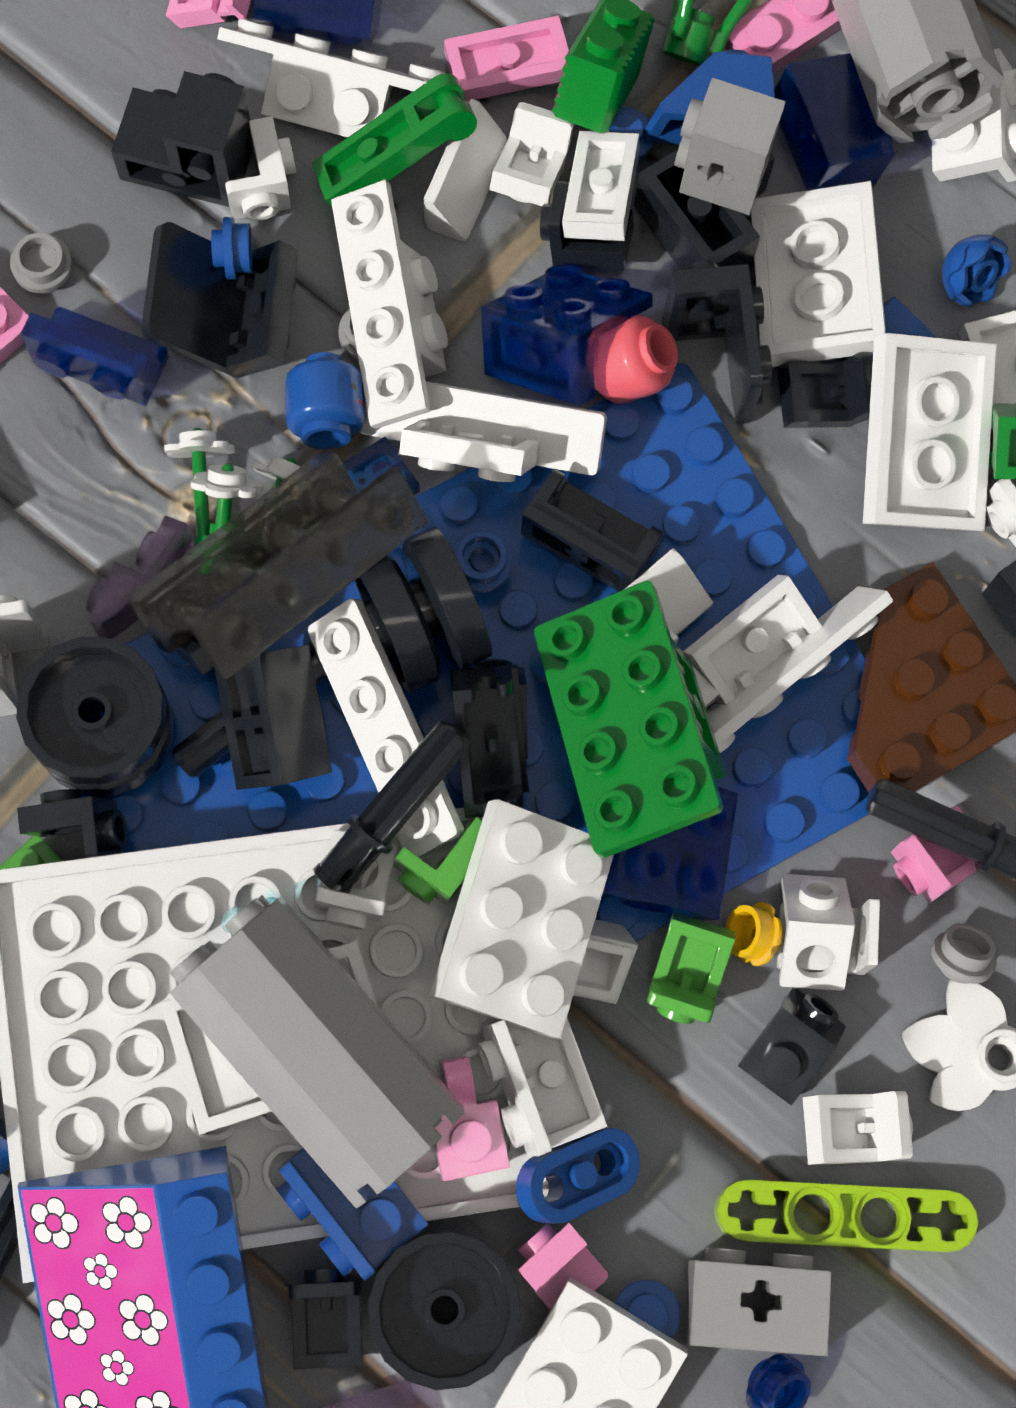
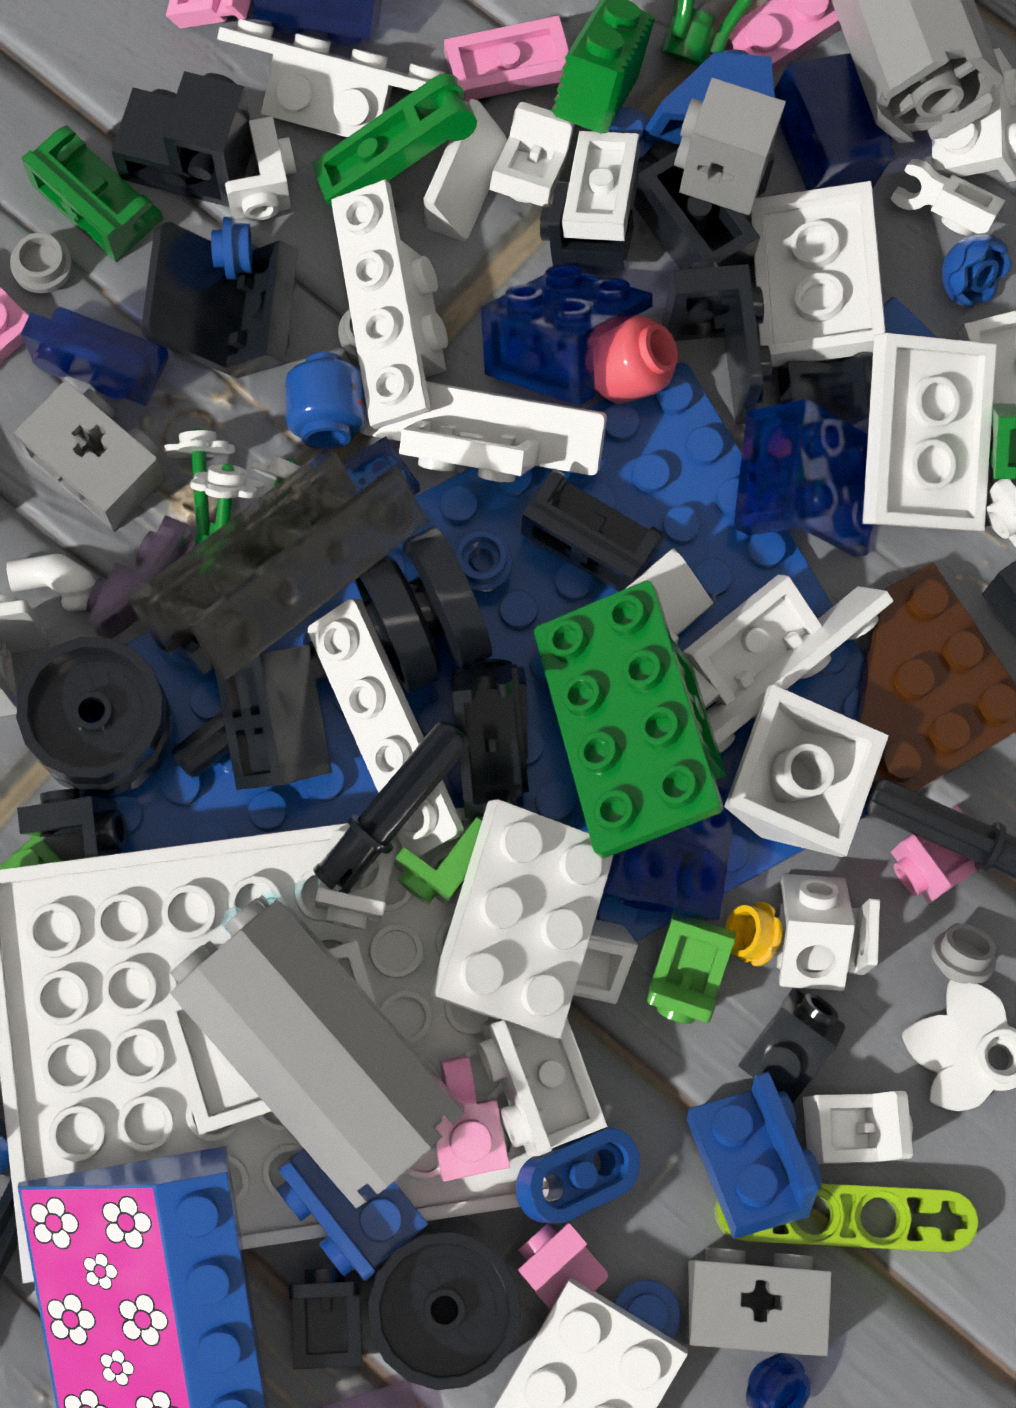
(56, 572): none -> white arm
(90, 193): none -> green hinge
(107, 484): none -> light grey brick
(755, 1158): none -> blue bracket
(803, 473): none -> clear blue bracket
(805, 774): none -> white slope
(960, 203): none -> white plate

